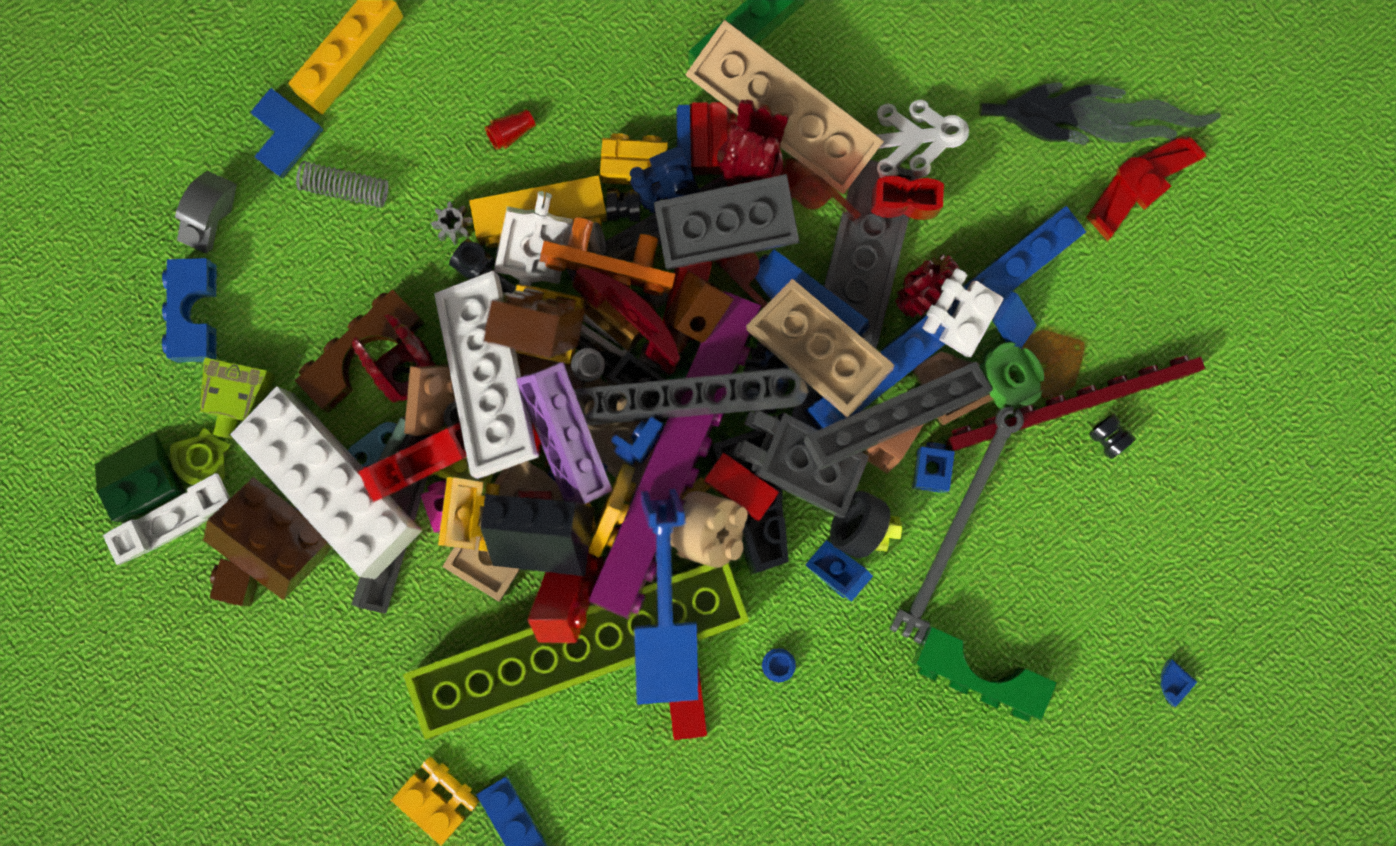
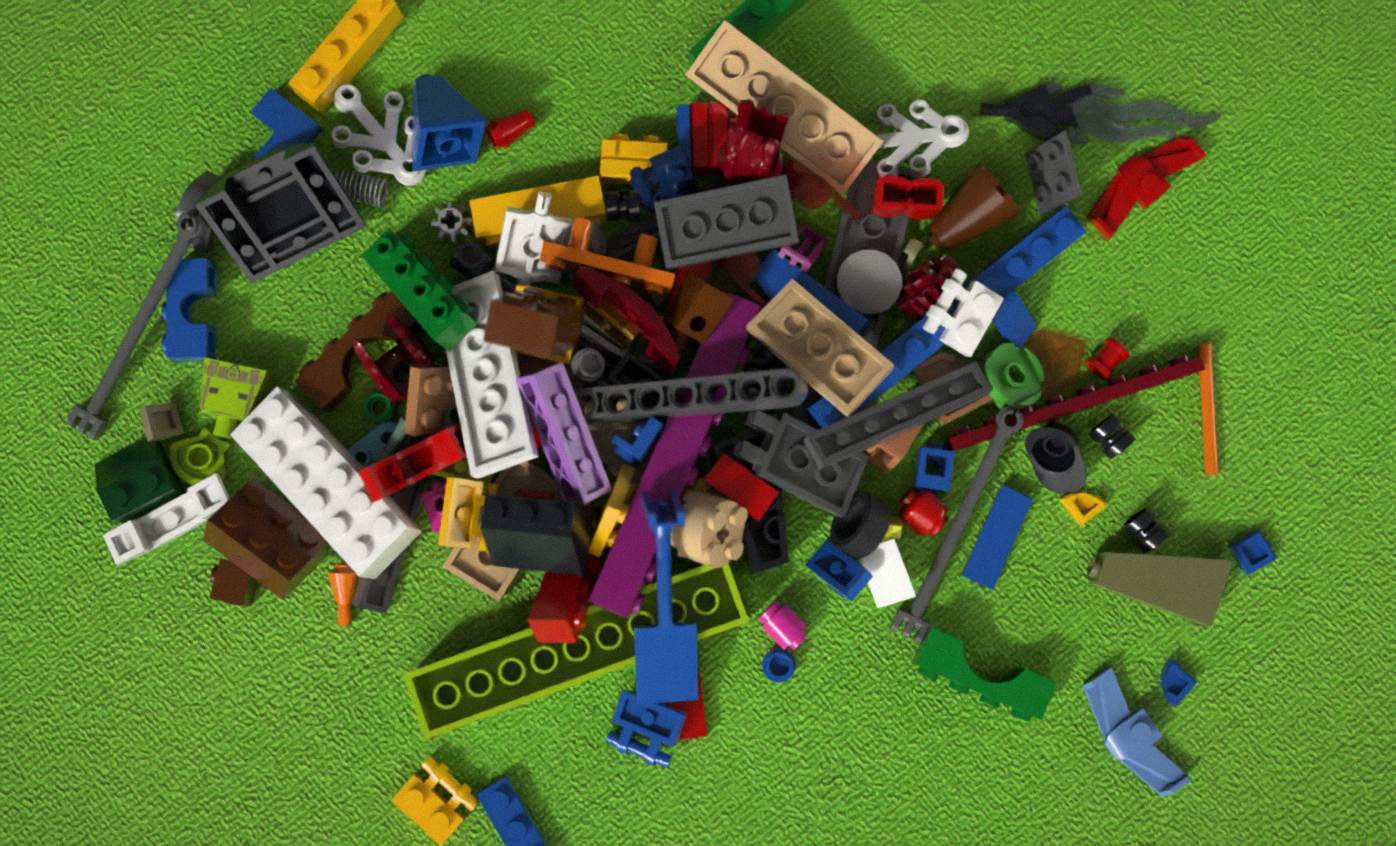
(90, 414): none -> dark grey hinge
(161, 422): none -> dark tan plate
(279, 209): none -> black slope
(343, 584): none -> orange cone
(369, 408): none -> green plate
(380, 138): none -> white plant
(420, 289): none -> green brick
(444, 125): none -> blue slope
(652, 720): none -> blue plate
(783, 625): none -> dark pink brick
(798, 255): none -> magenta tile
(869, 282): none -> light grey tile
(890, 578): none -> white sticker
(908, 256): none -> olive tile
(923, 511): none -> red head
(972, 210): none -> reddish brown cone
(996, 537): none -> blue tile
(1053, 174): none -> dark grey hinge
(1056, 457): none -> black piece
(1083, 506): none -> yellow tile
(1107, 358): none -> red bush
(1131, 735): none -> medium blue plate
(1146, 529): none -> black wheel
(1168, 583): none -> olive slope
(1208, 411): none -> orange bar
(1252, 552): none -> blue tile

